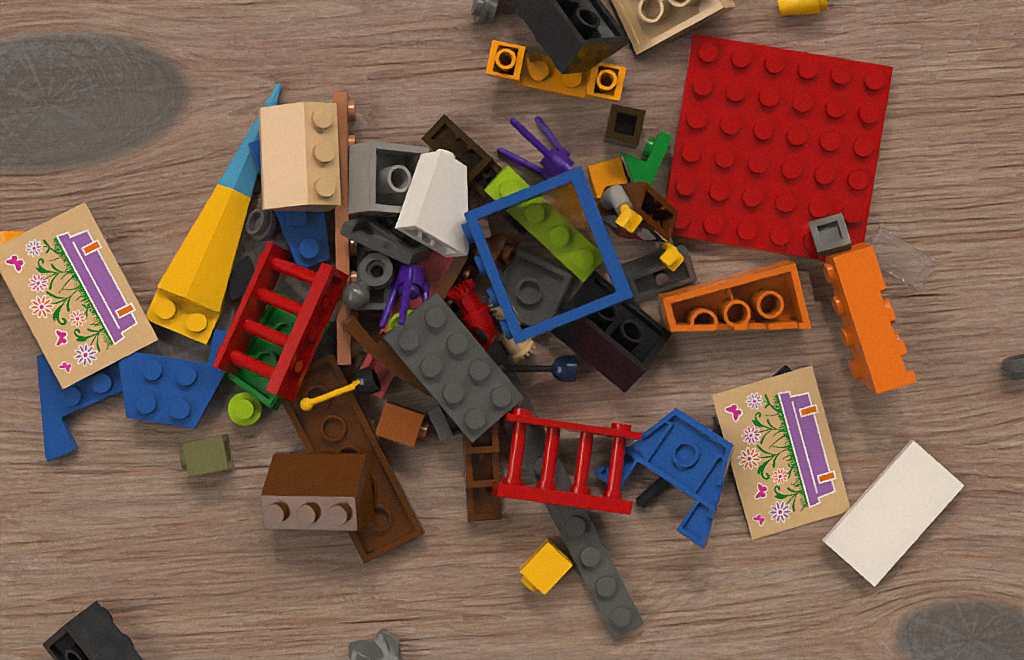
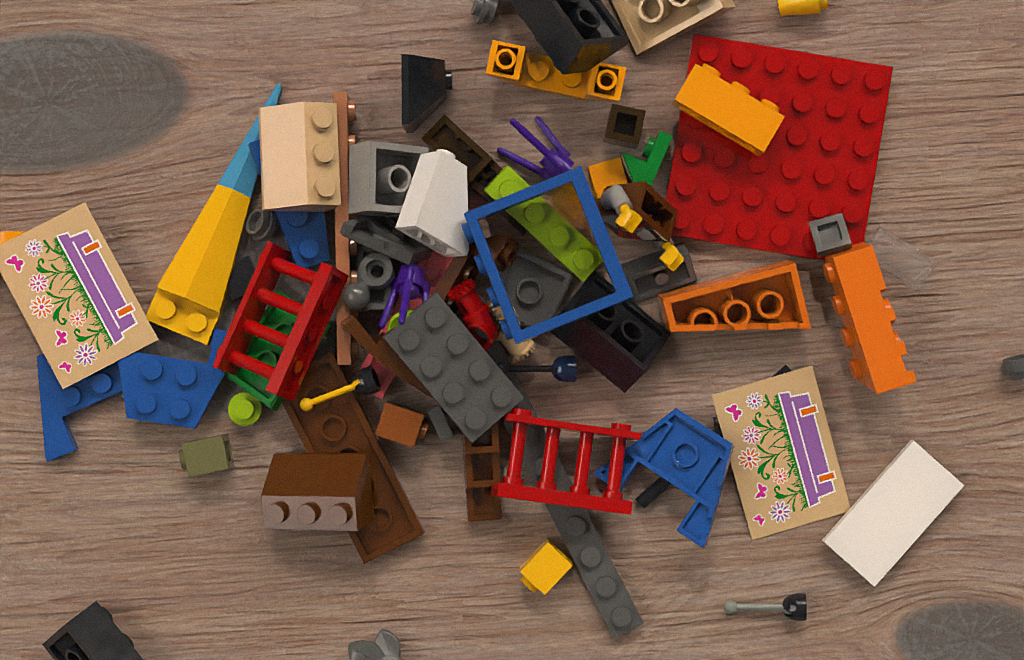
(423, 88): none -> black slope
(728, 109): none -> light orange brick
(793, 606): none -> hinge

